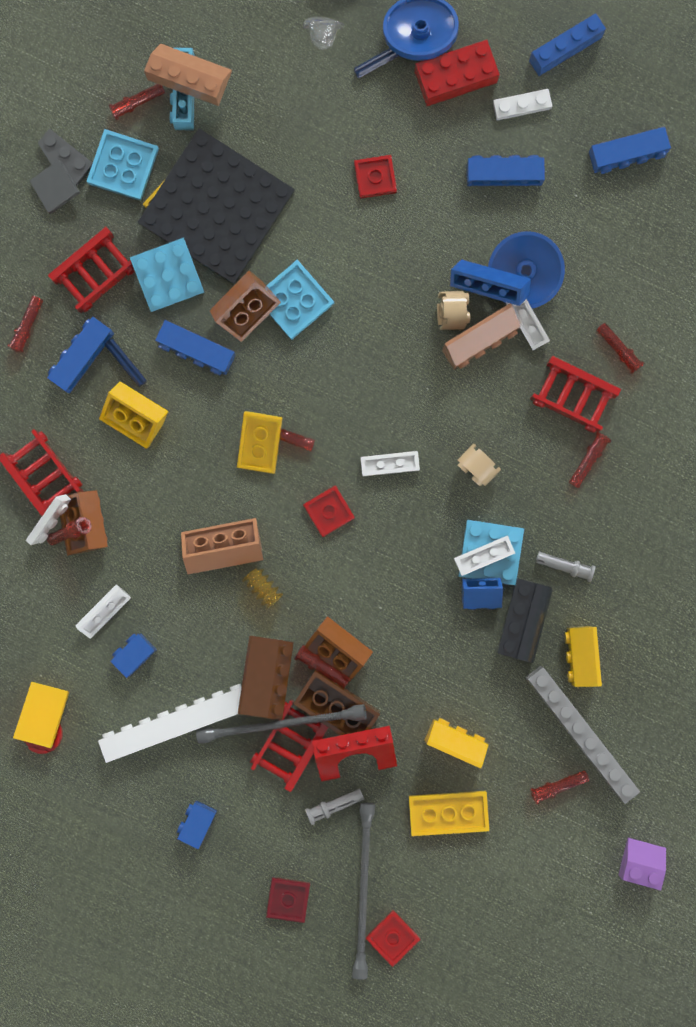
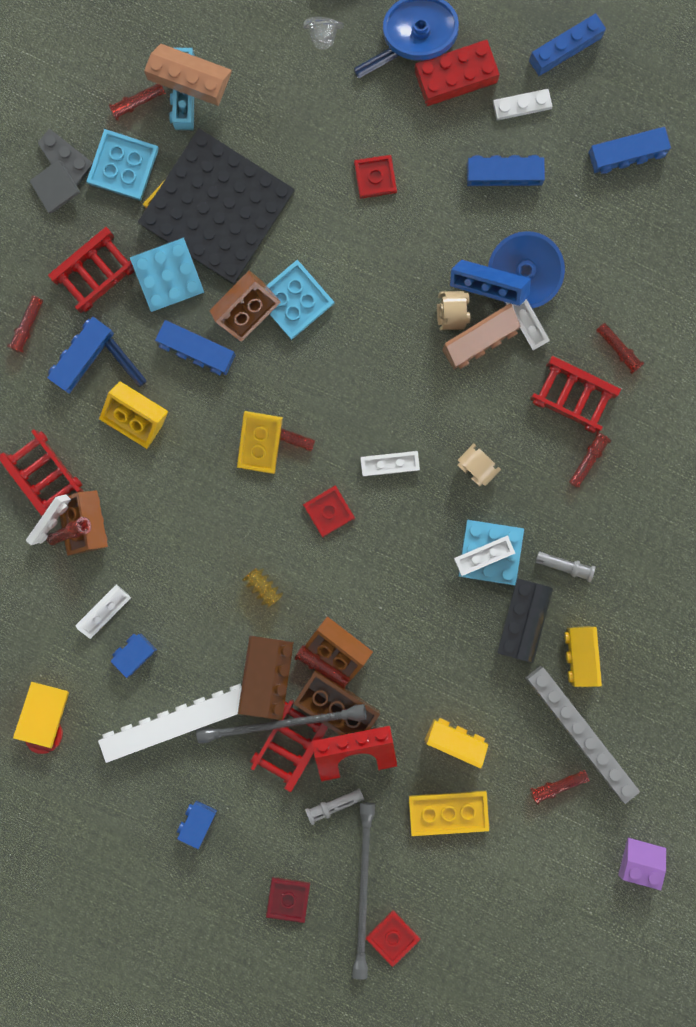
(221, 546): nougat slope -> none
(482, 593): blue brick -> none

